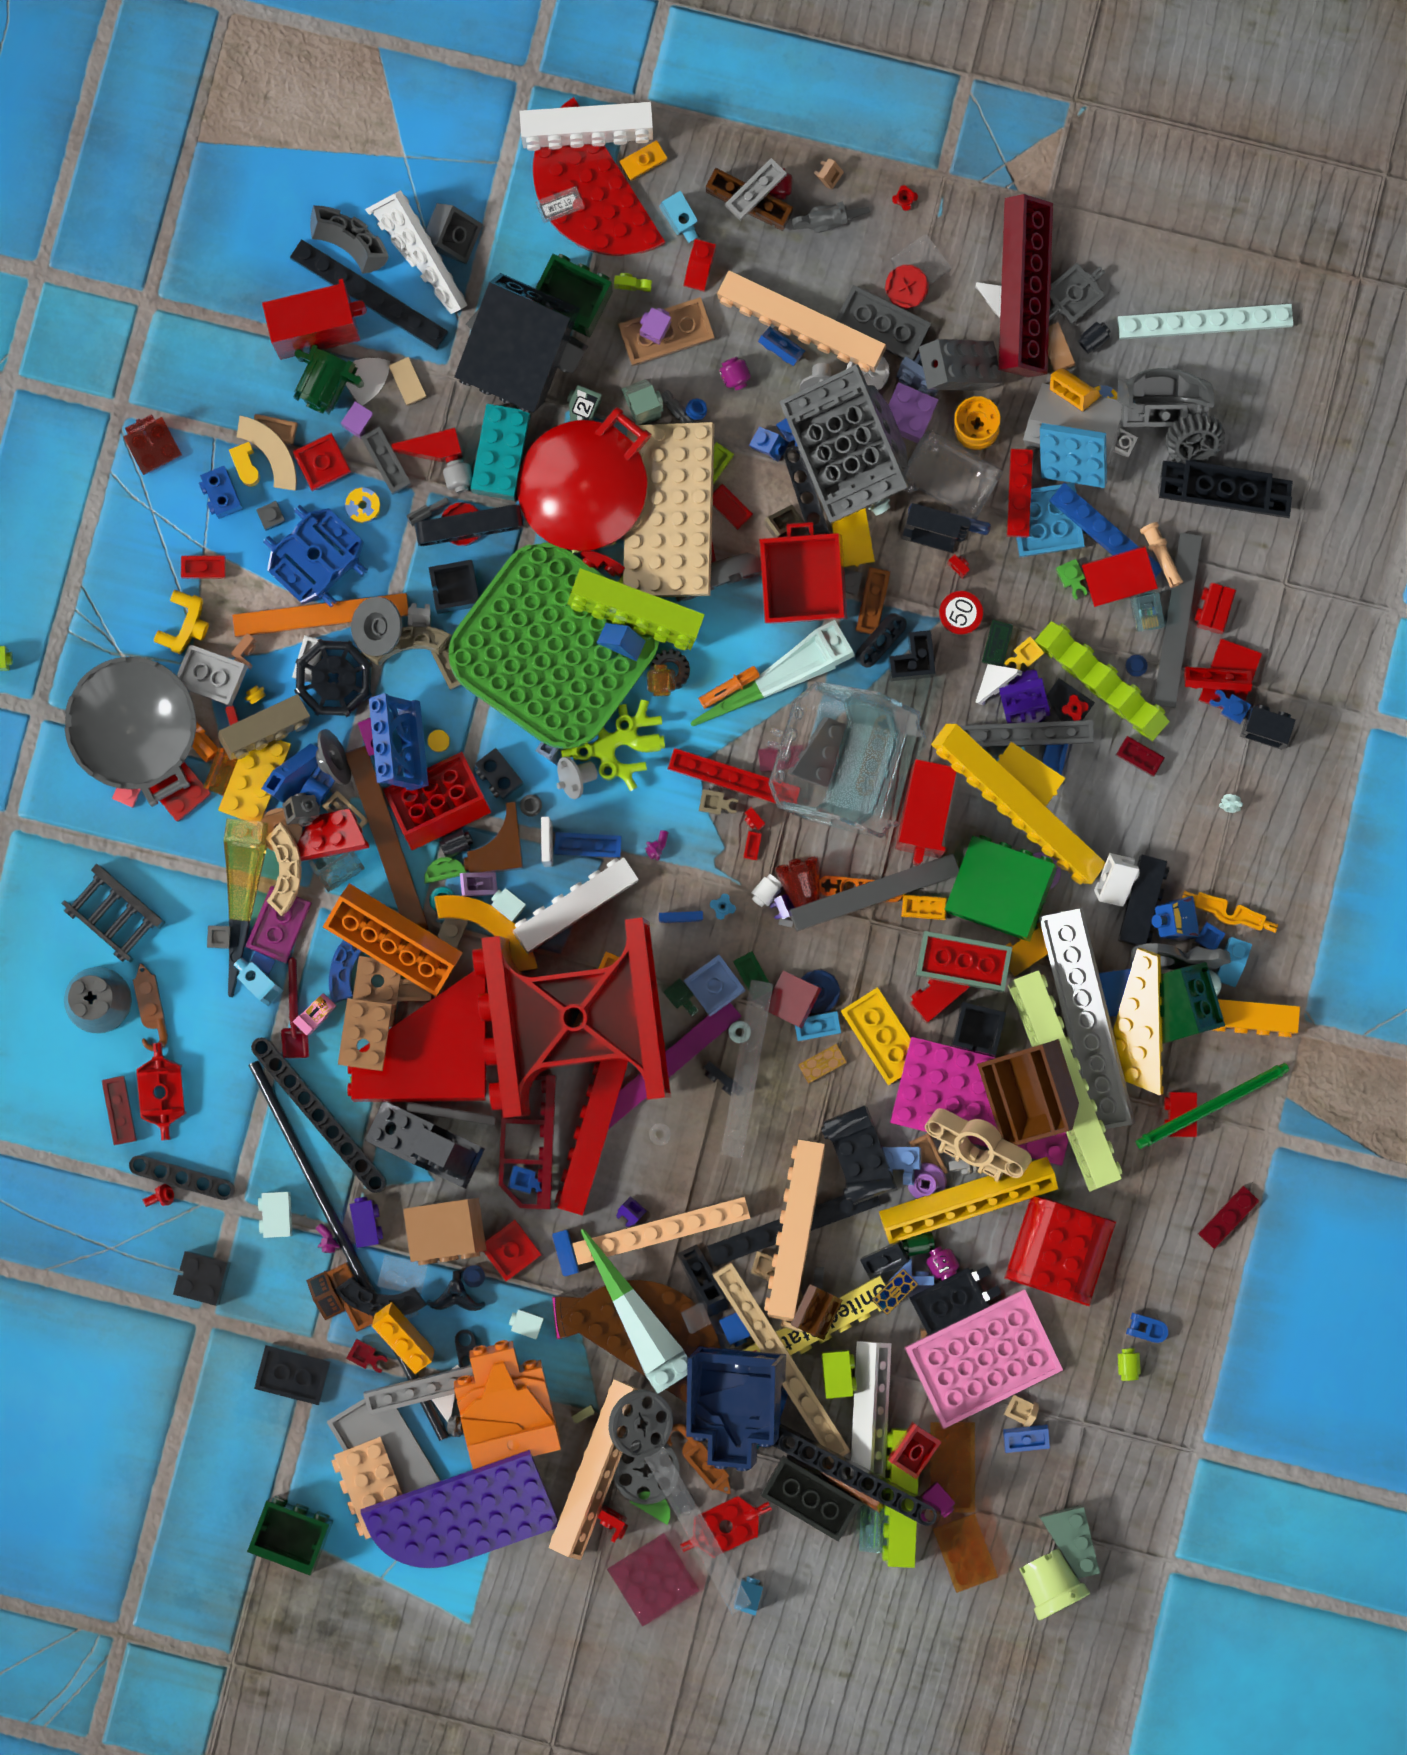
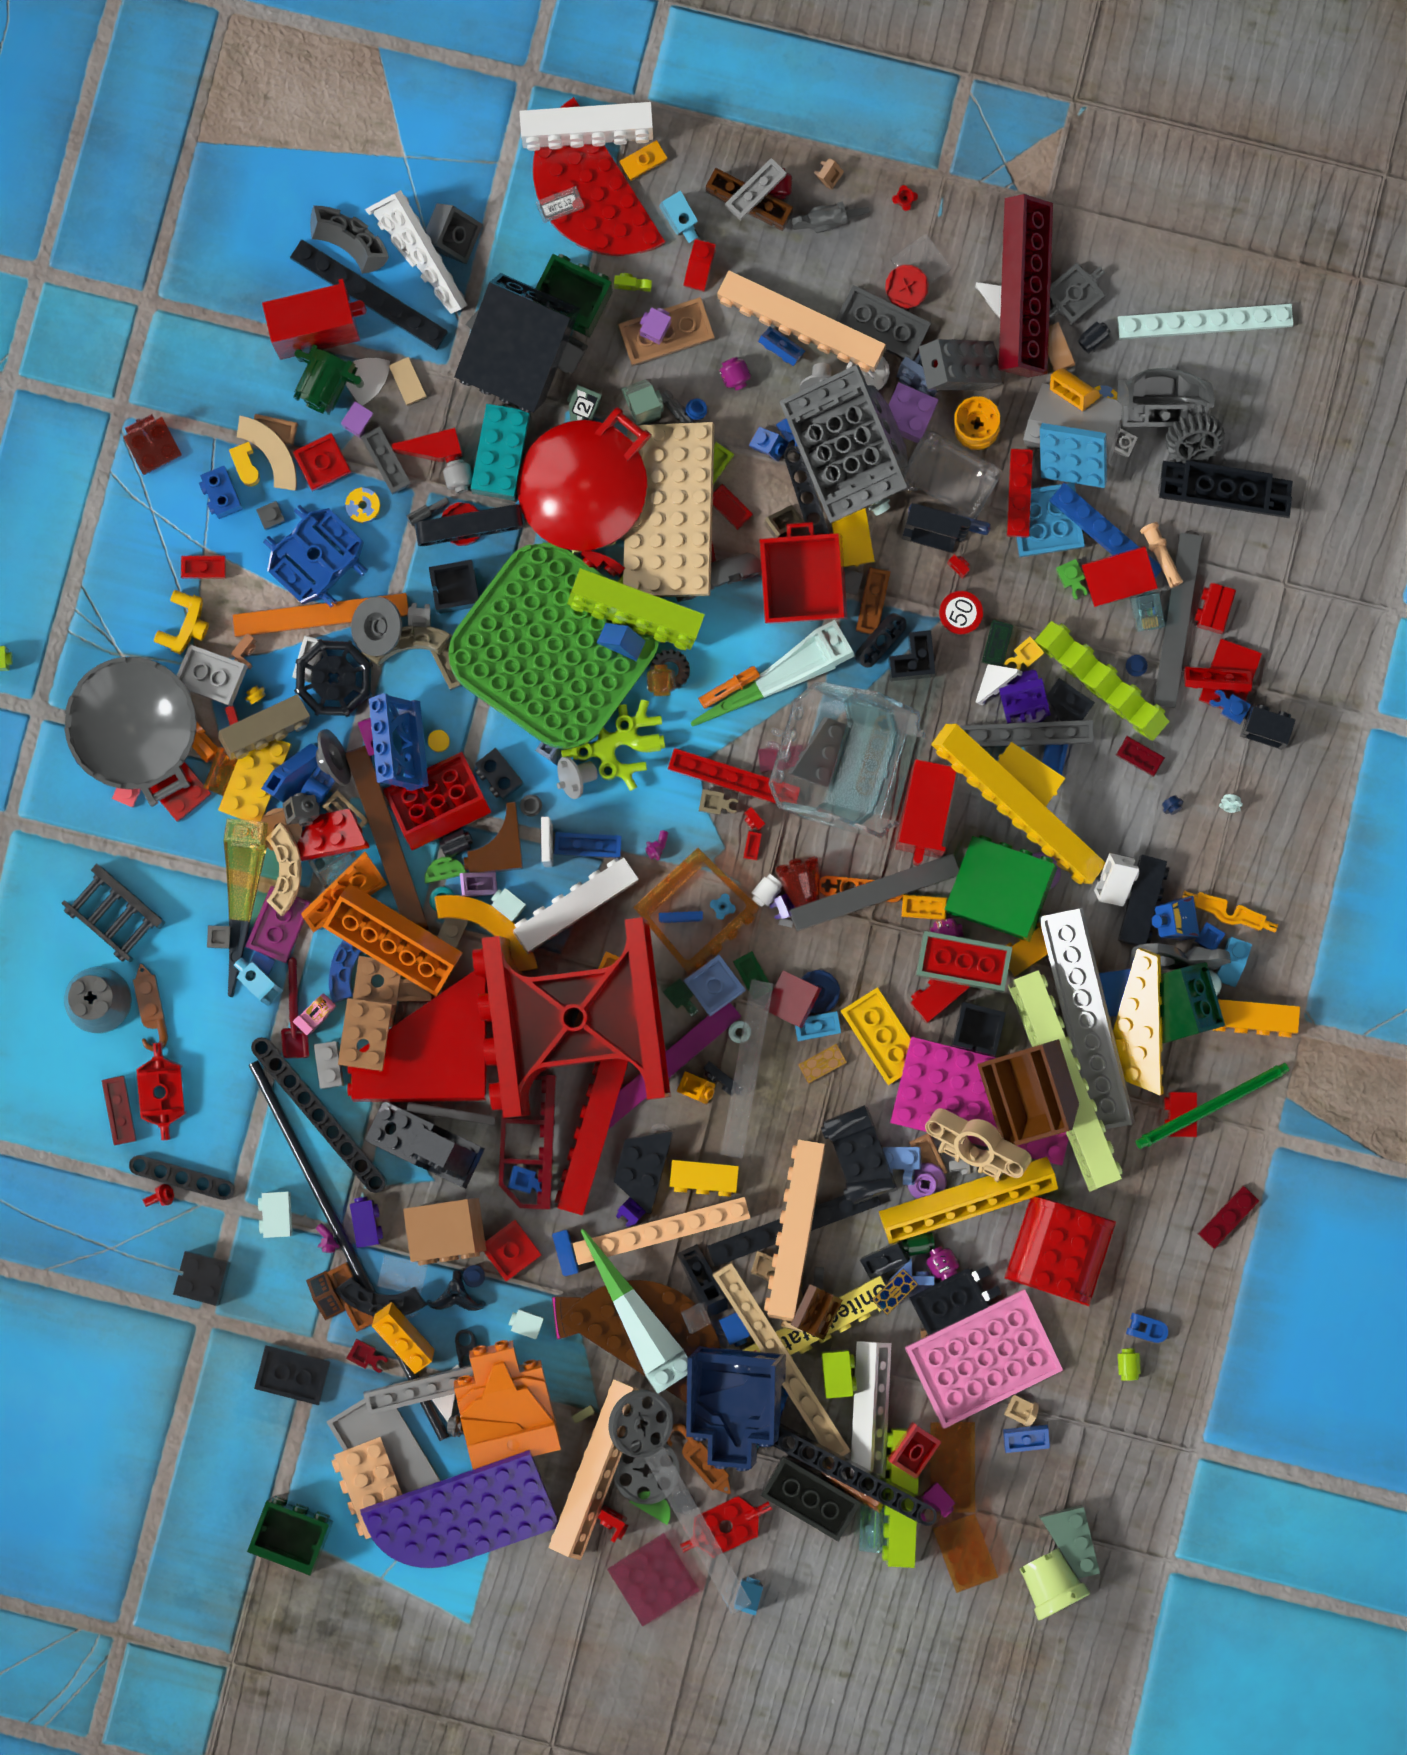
(329, 1071): none -> light grey brick
(360, 873): none -> orange wing
(642, 1167): none -> black wing
(671, 884): none -> clear orange windscreen
(696, 1088): none -> light orange bracket
(704, 1177): none -> yellow brick
(947, 927): none -> magenta head
(1081, 707): red plate -> none
(1172, 805): none -> dark blue plate

